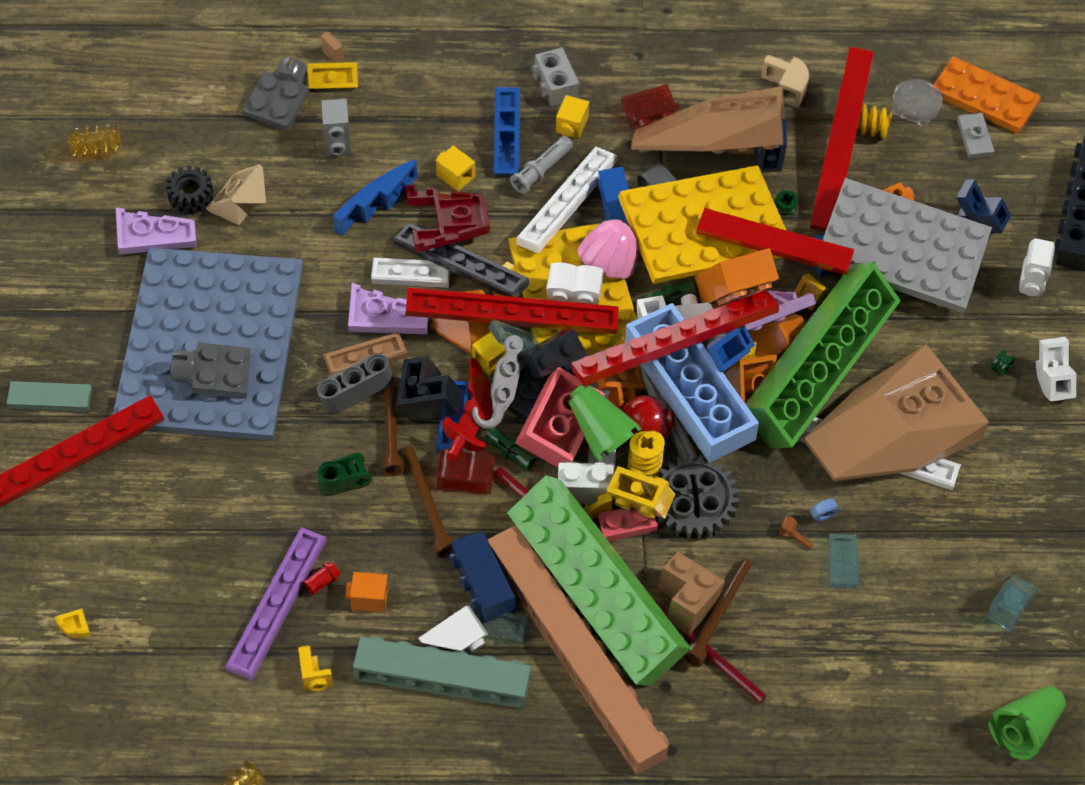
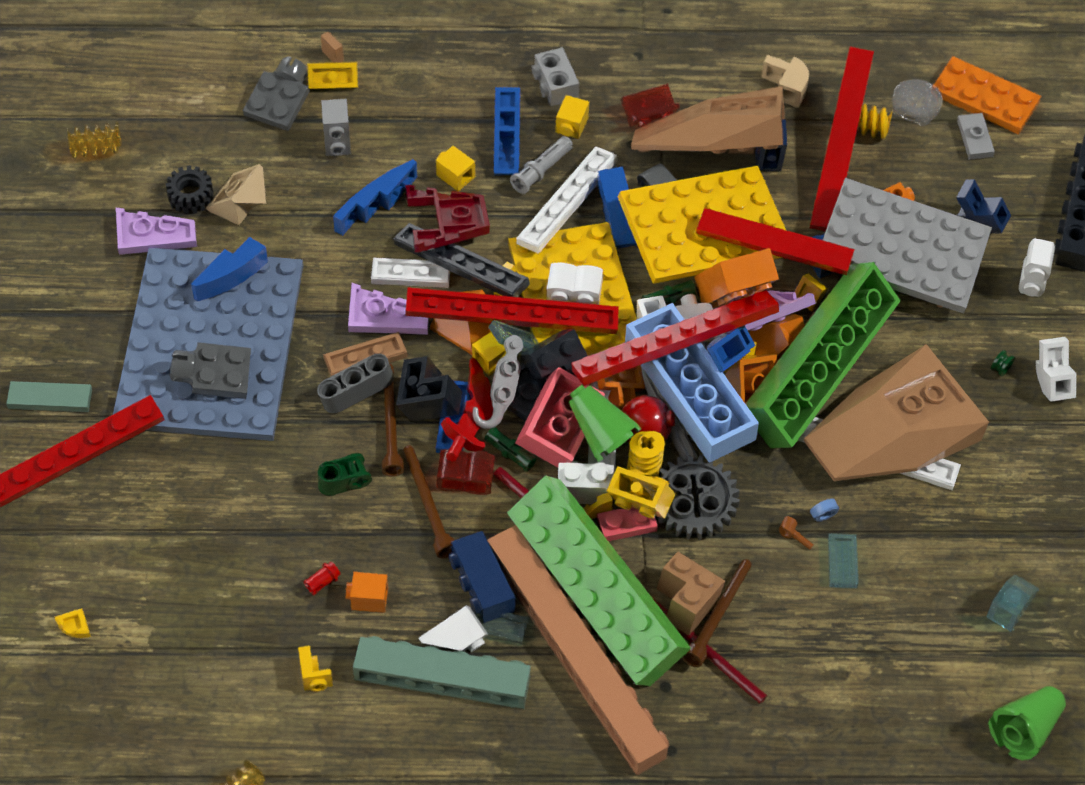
(230, 270): none -> blue slope
(276, 604): medium lavender tile -> none
(610, 248): bright pink hair -> none
(789, 196): dark green bush -> none

